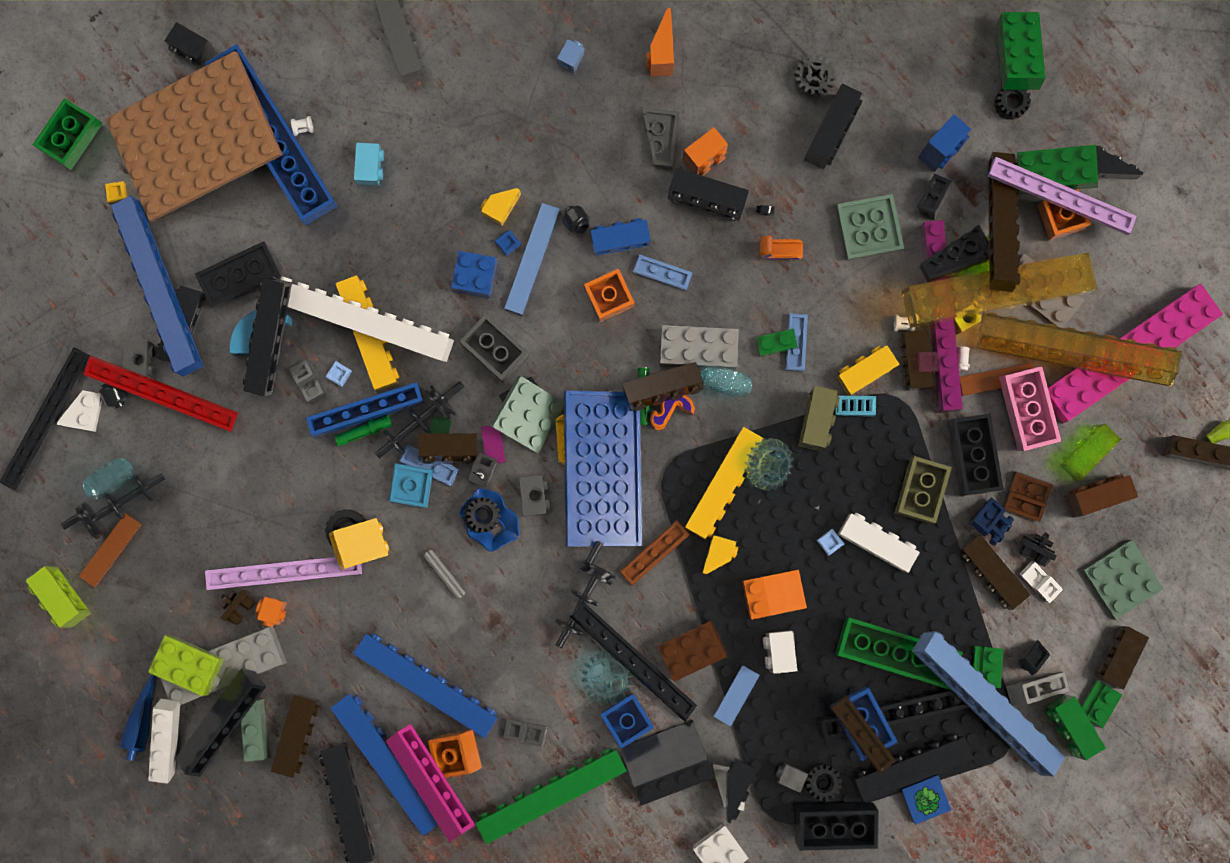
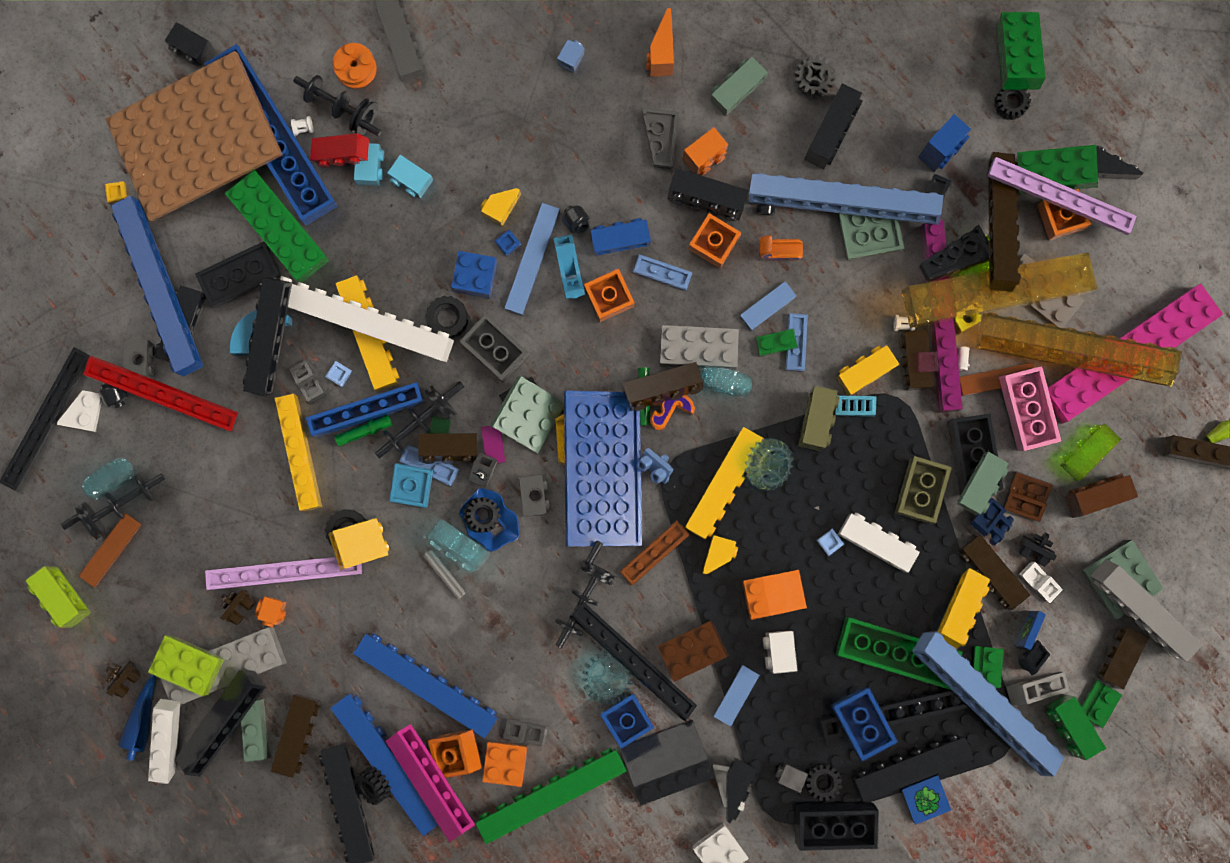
(67, 134): green brick -> none
(117, 686): none -> dark brown hips
(277, 227): none -> green brick
(298, 452): none -> yellow brick
(339, 149): none -> red brick
(354, 55): none -> orange wheel
(362, 116): none -> black piece
(373, 785): none -> black tyre
(410, 177): none -> medium azure brick
(451, 303): none -> black tyre
(458, 546): none -> clear light blue brick
(505, 763): none -> orange brick
(569, 266): none -> dark azure arch
(657, 465): none -> medium blue hips
(714, 241): none -> orange brick
(738, 85): none -> sand green brick
(768, 306): none -> medium blue tile
(846, 198): none -> medium blue brick
(862, 734): dark brown tile -> none
(963, 607): none -> yellow brick
(983, 484): none -> sand green brick
(1030, 630): none -> blue tile
(1145, 611): none -> light grey brick

